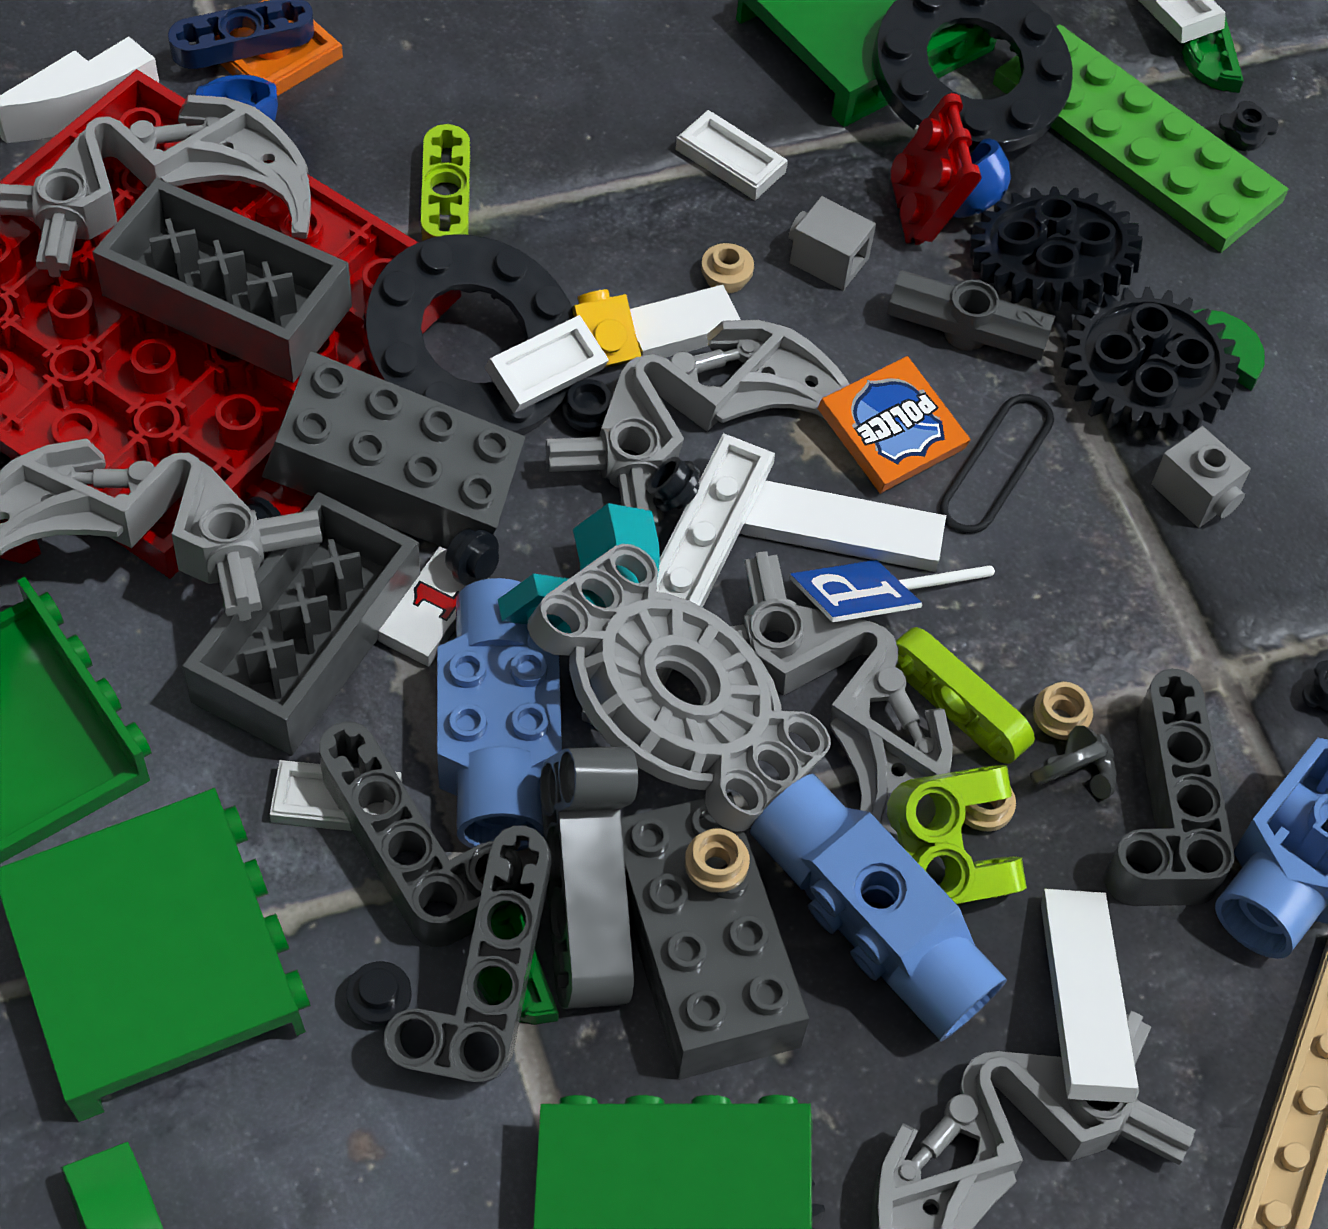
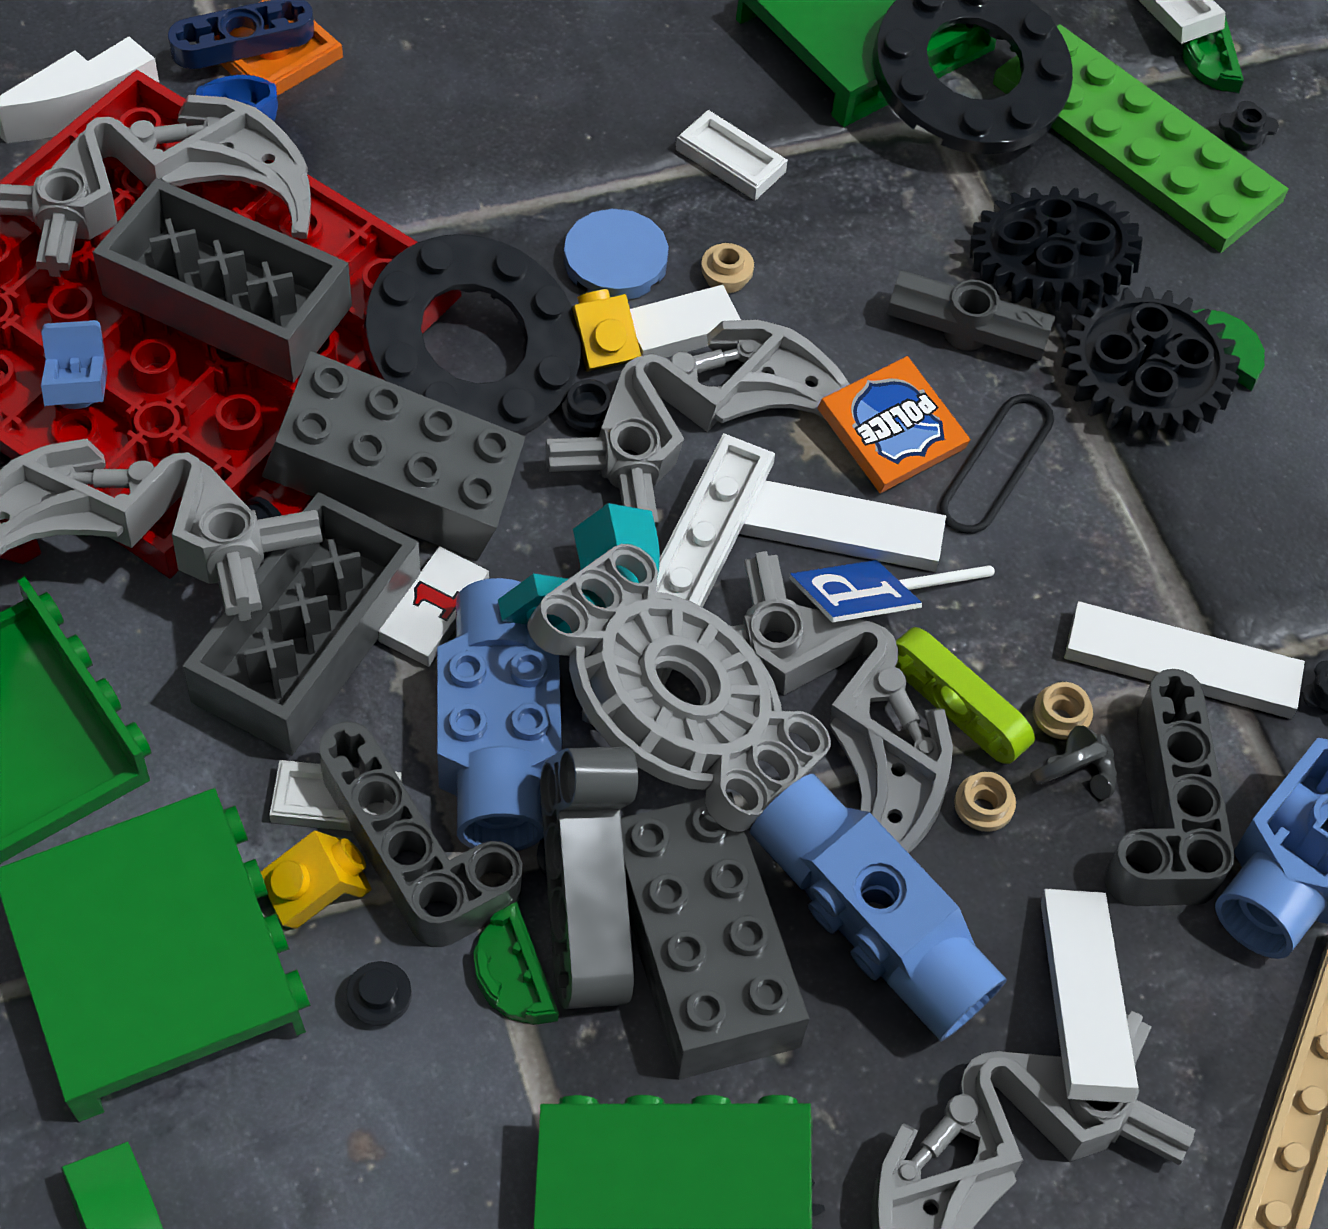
(74, 364): none -> medium blue bracket
(314, 876): none -> yellow bracket
(436, 172): lime beam -> none
(472, 556): black plate -> none
(485, 952): dark grey beam -> none
(546, 364): white tile -> none
(616, 253): none -> medium blue tile
(674, 484): black plate -> none
(719, 844): tan plate -> none
(831, 242): light grey brick -> none
(929, 173): red plate -> none
(942, 837): lime piece -> none
(994, 181): blue helmet -> none
(1201, 477): light grey brick -> none
(1222, 667): none -> white tile

